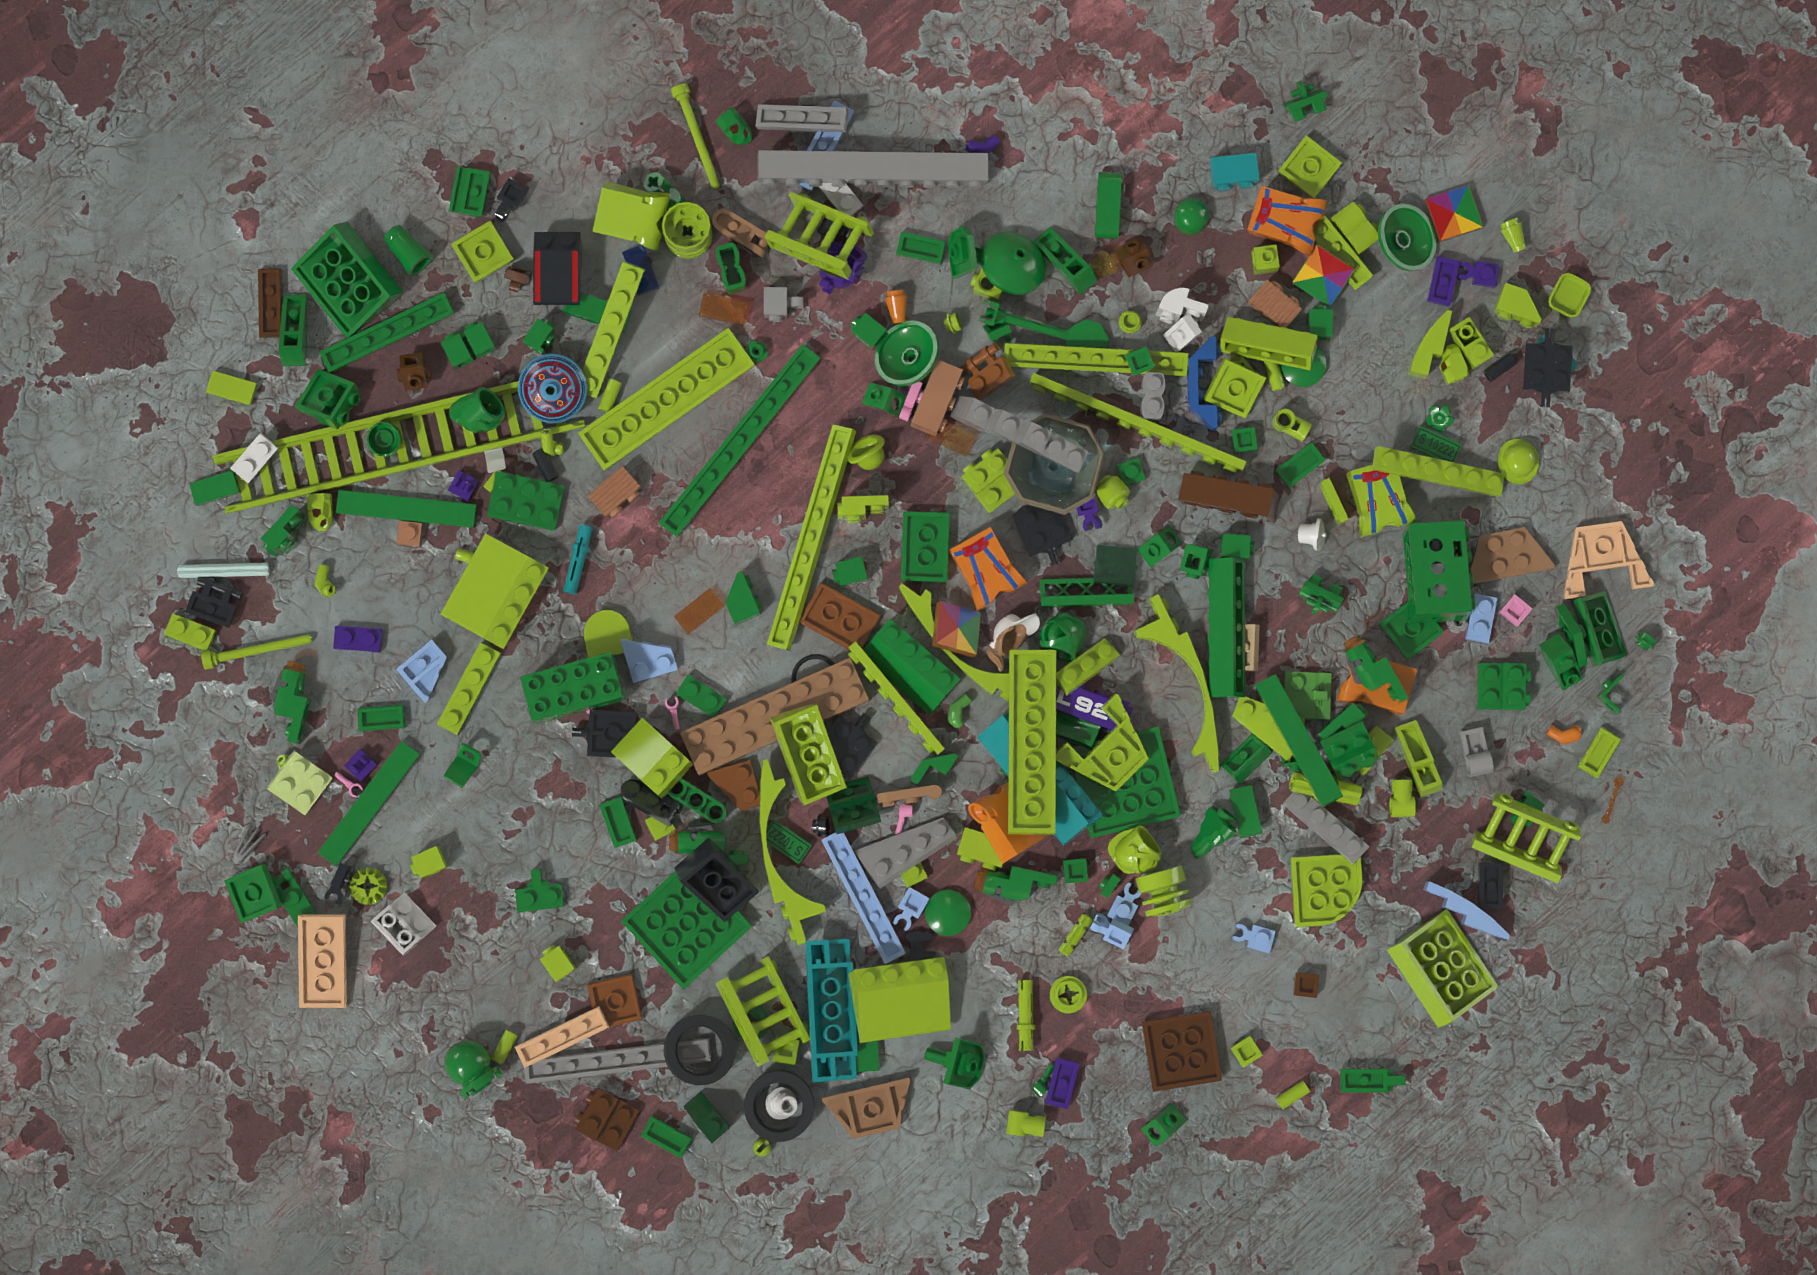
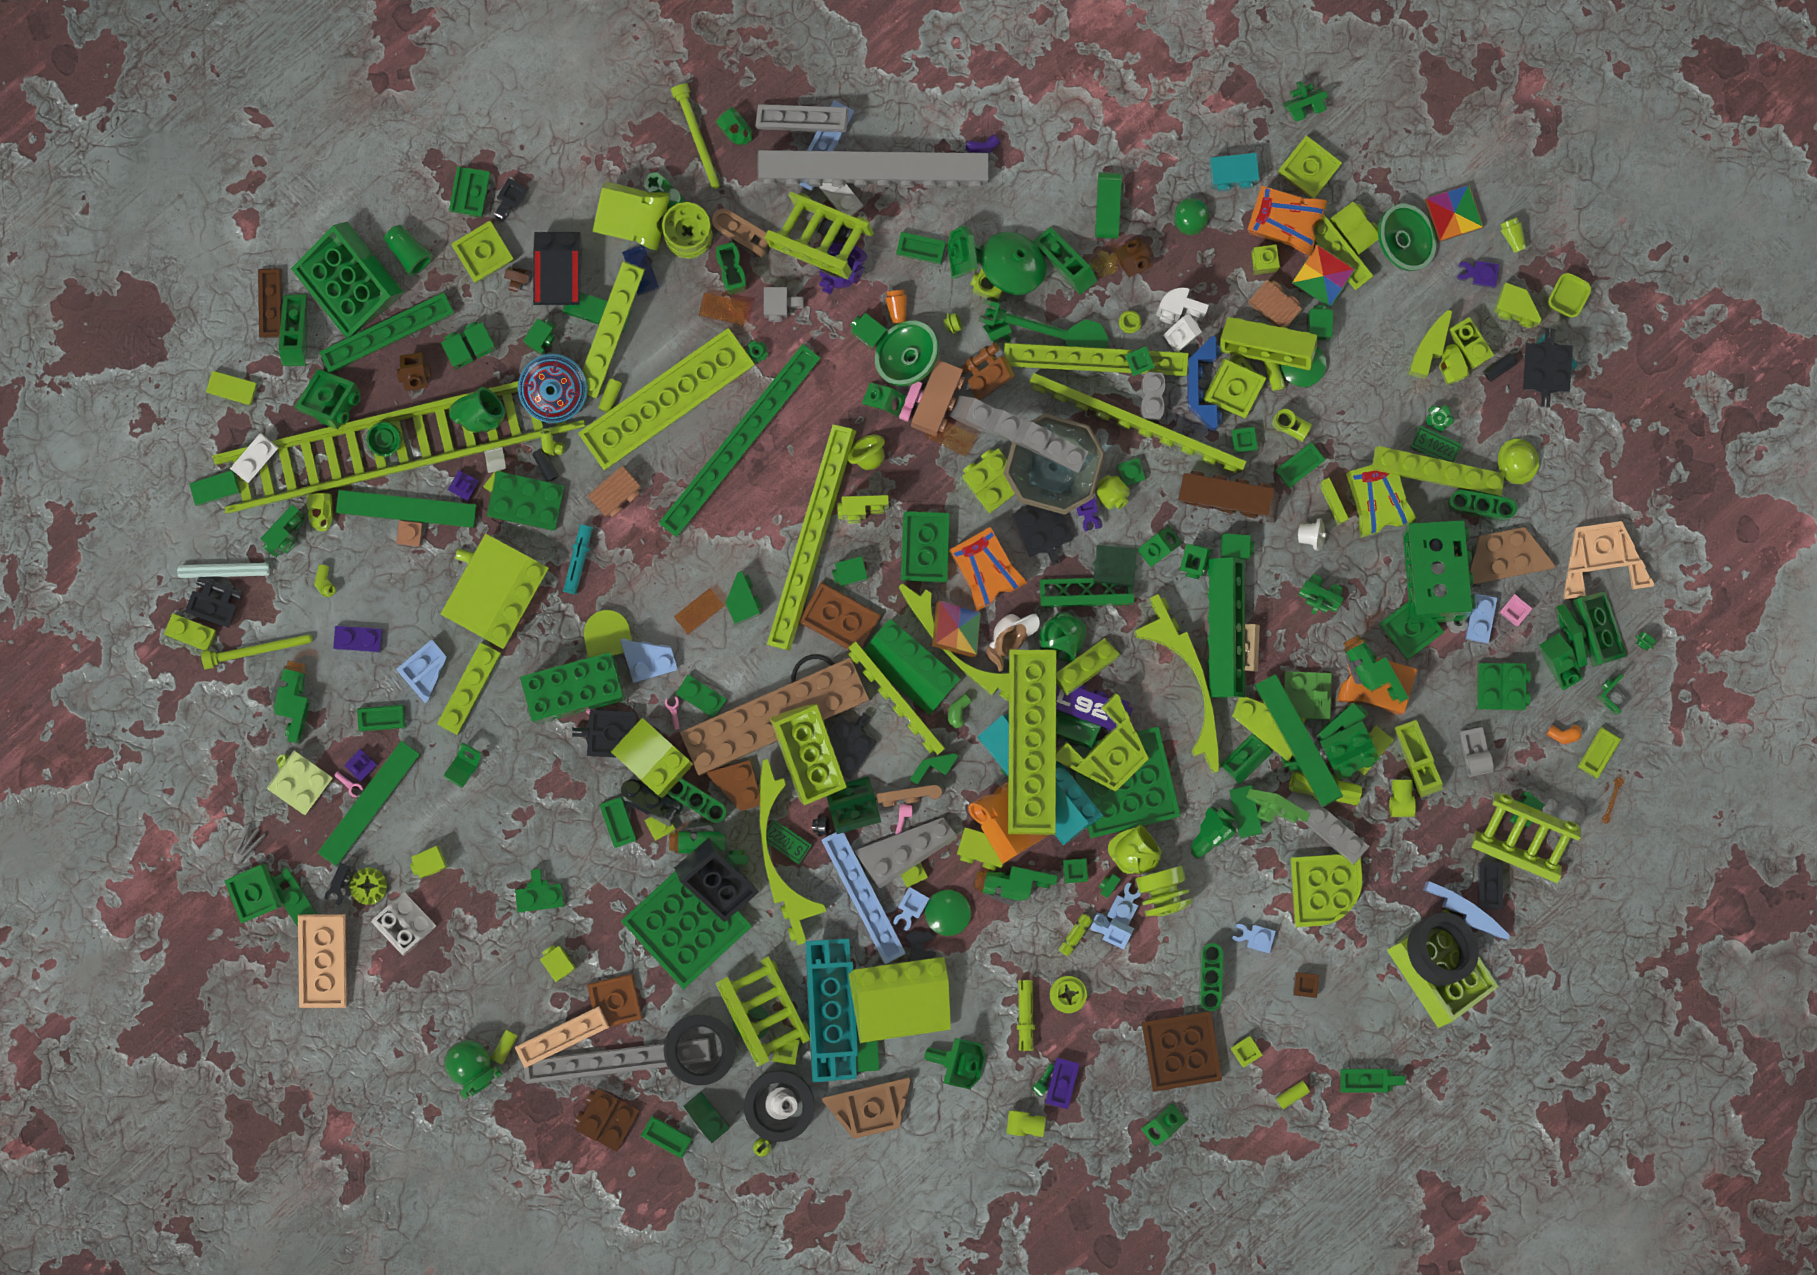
(1215, 965): none -> green beam
(1274, 804): none -> bright green hinge
(1443, 281): dark purple plate -> none
(1462, 935): none -> black tyre
(1493, 505): none -> green beam

